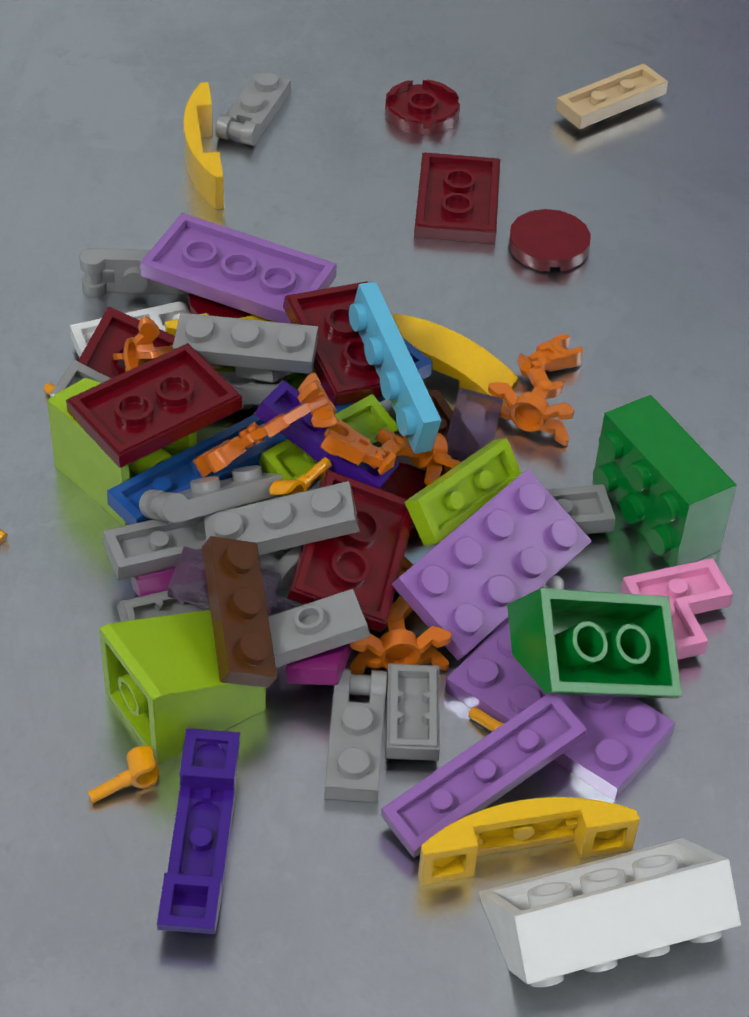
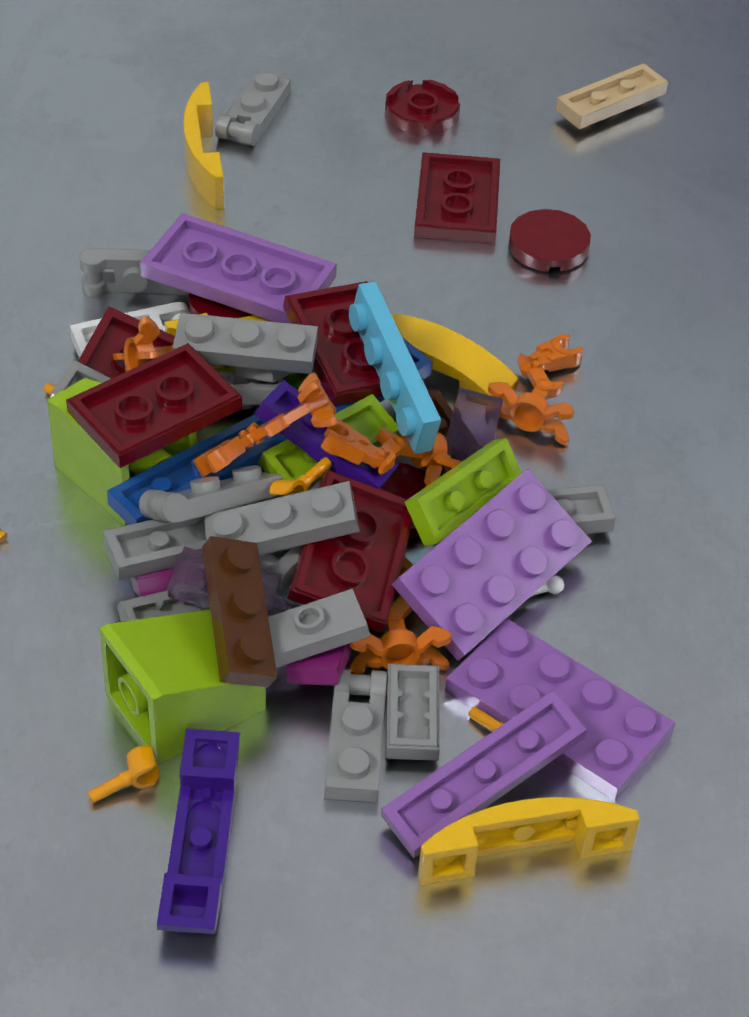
(596, 643): green slope -> none
(611, 910): white slope -> none
(663, 481): green brick -> none
(691, 591): bright pink plate -> none

